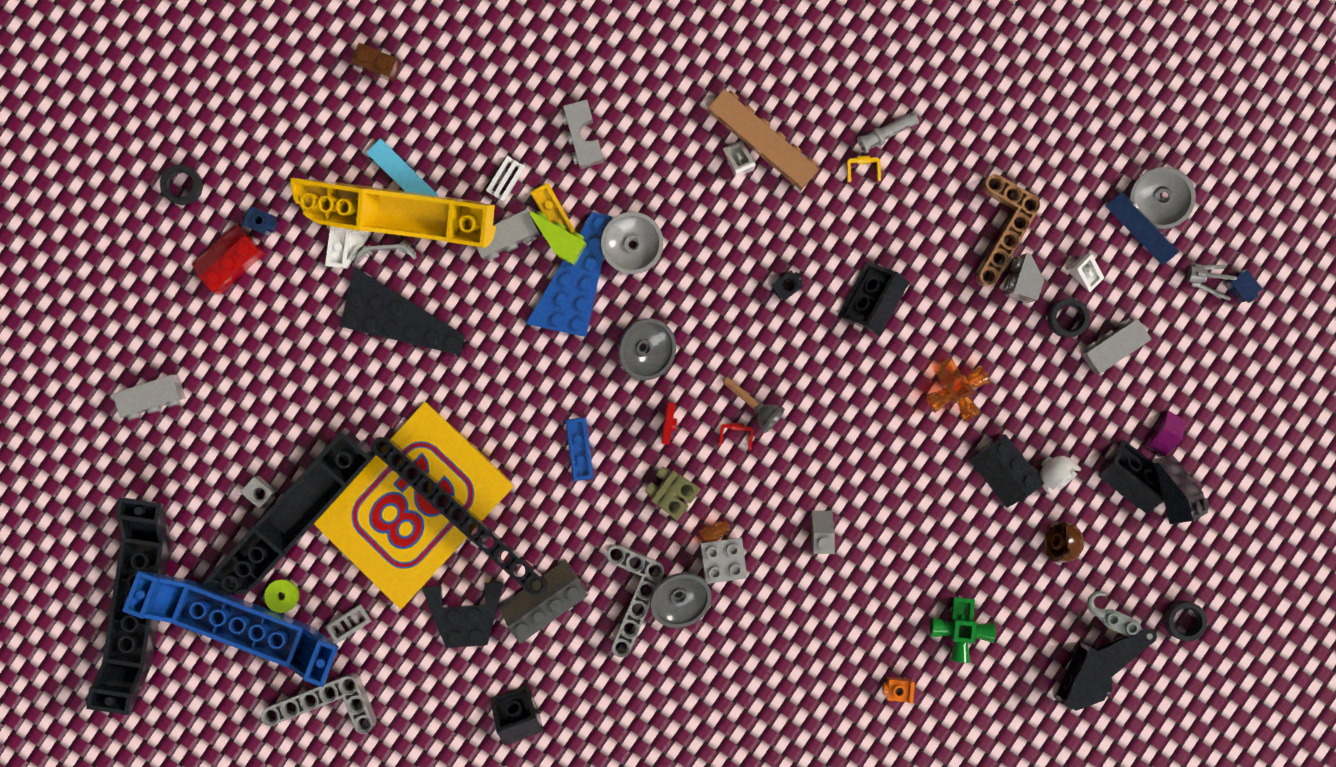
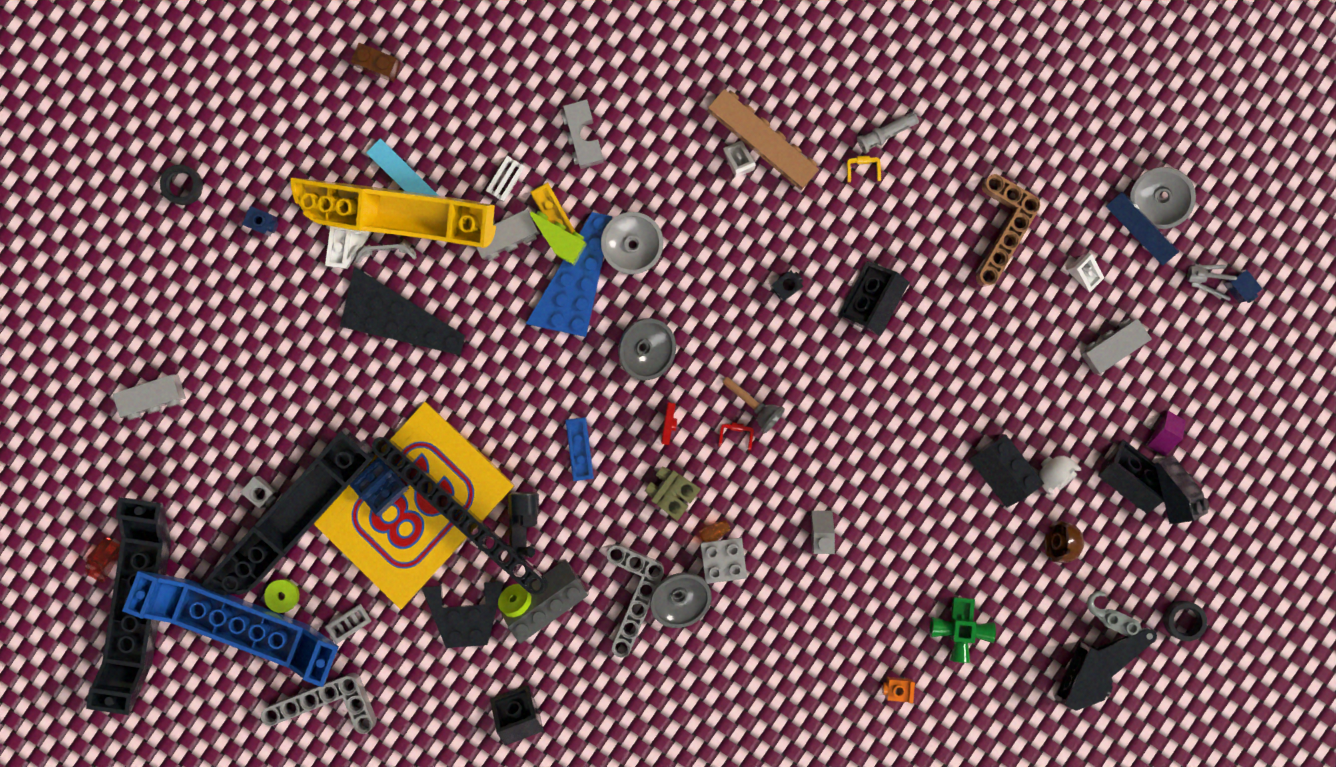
(102, 559): none -> clear red slope
(227, 259): red slope -> none
(379, 486): none -> dark blue slope
(519, 606): none -> lime piece
(522, 514): none -> black piece
(957, 388): clear orange brick -> none
(1025, 279): light grey slope -> none
(1084, 318): black tyre -> none

